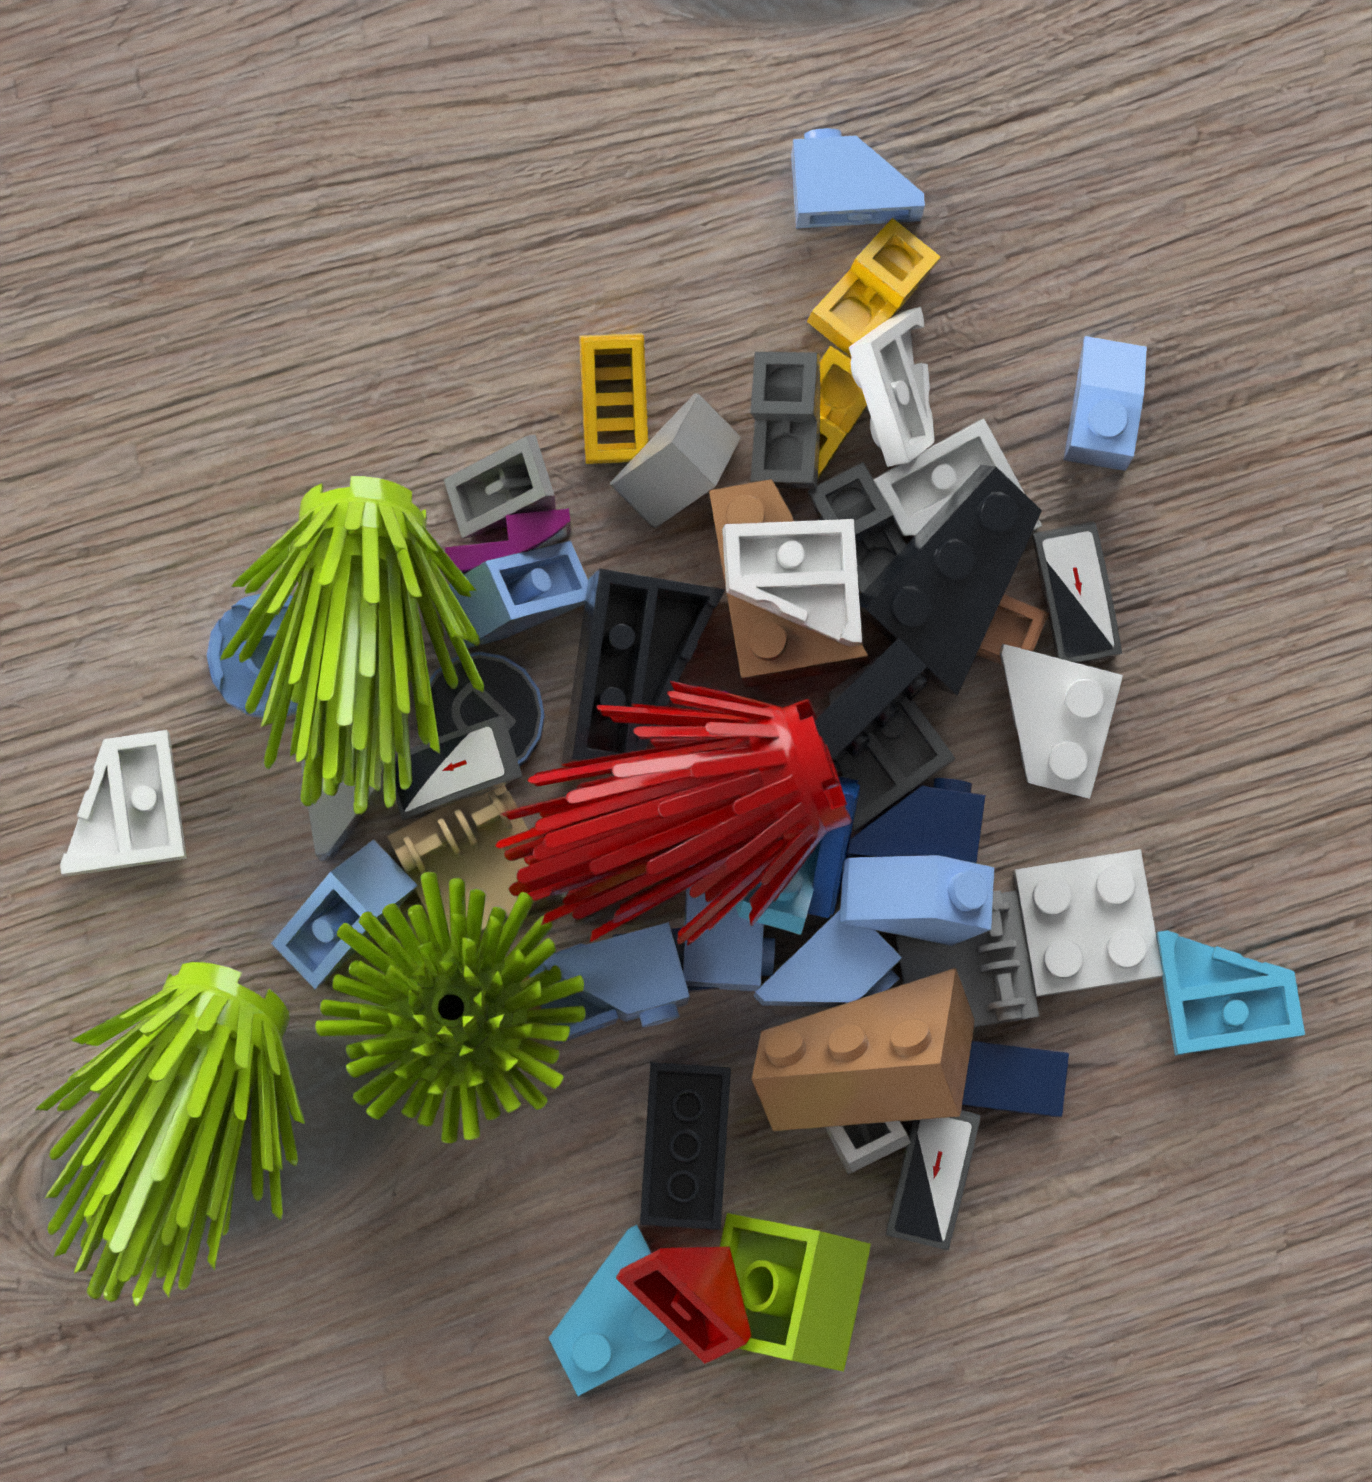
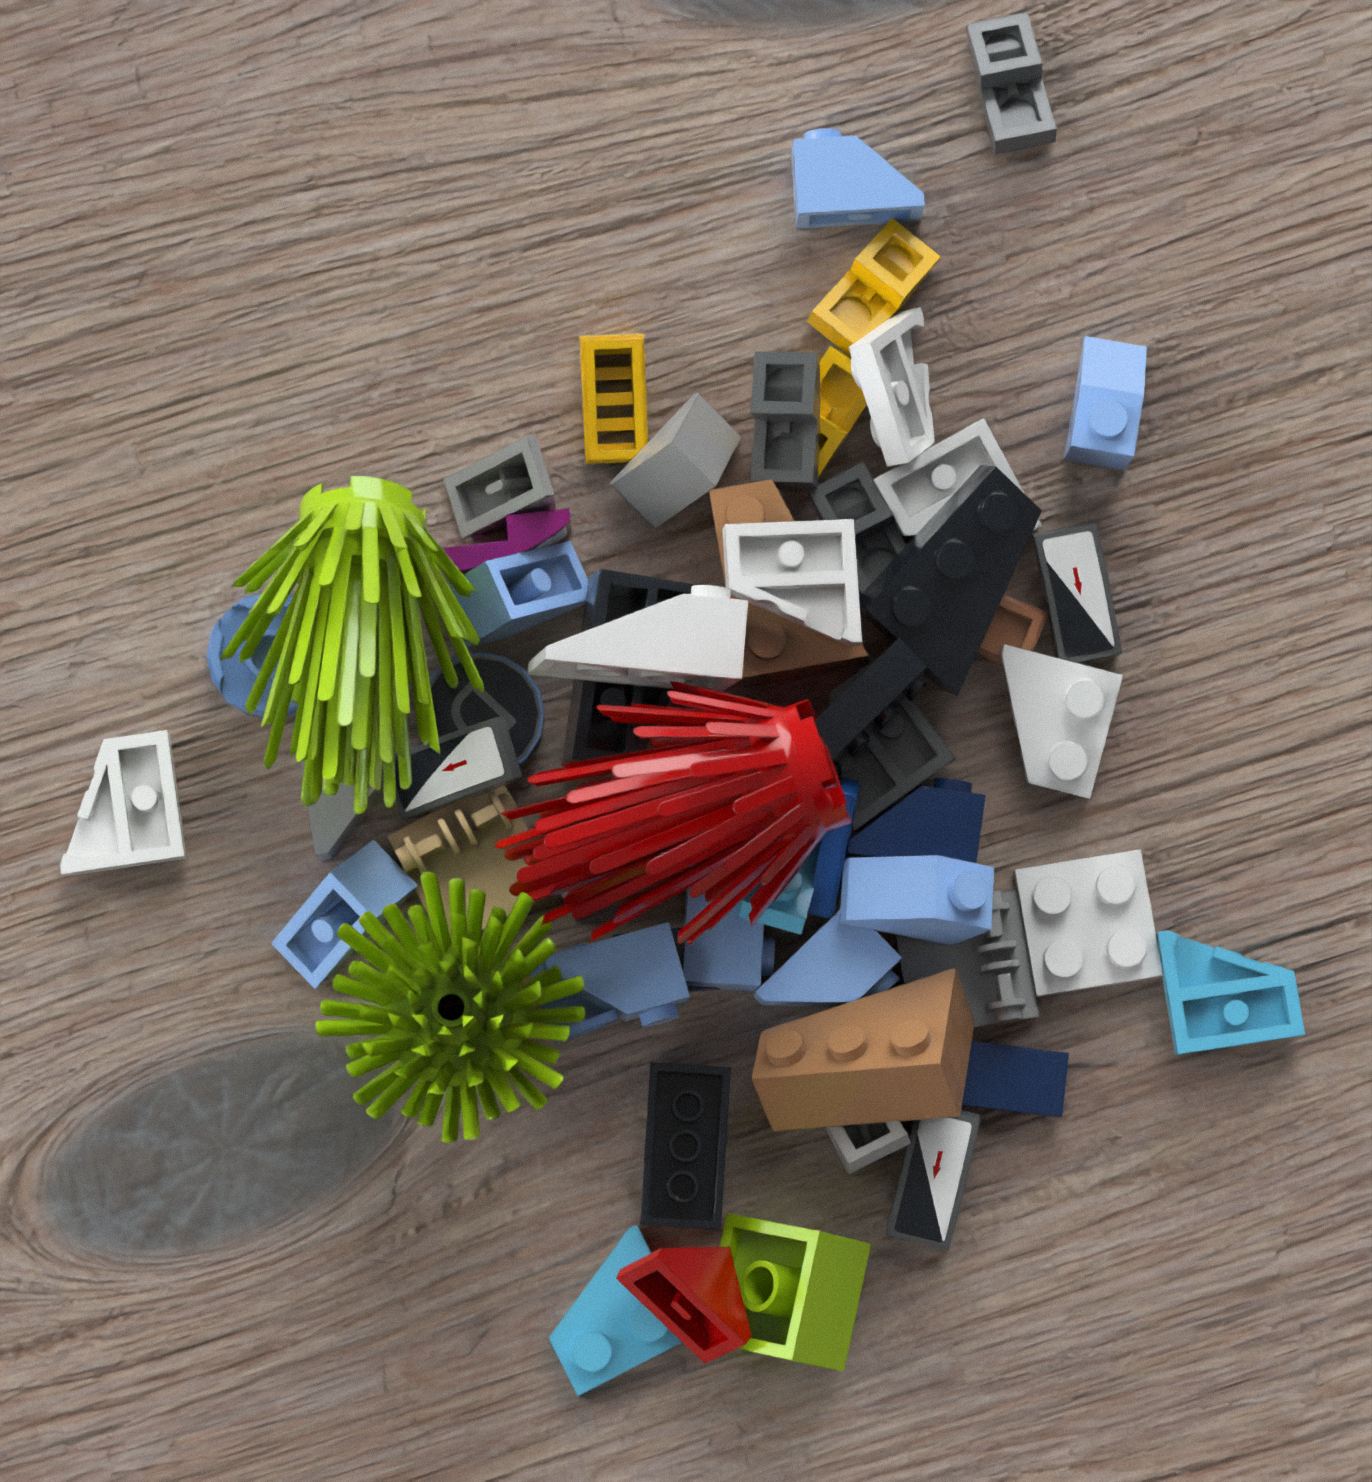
(174, 1126): lime plant -> none
(680, 640): none -> white slope
(1011, 83): none -> slope

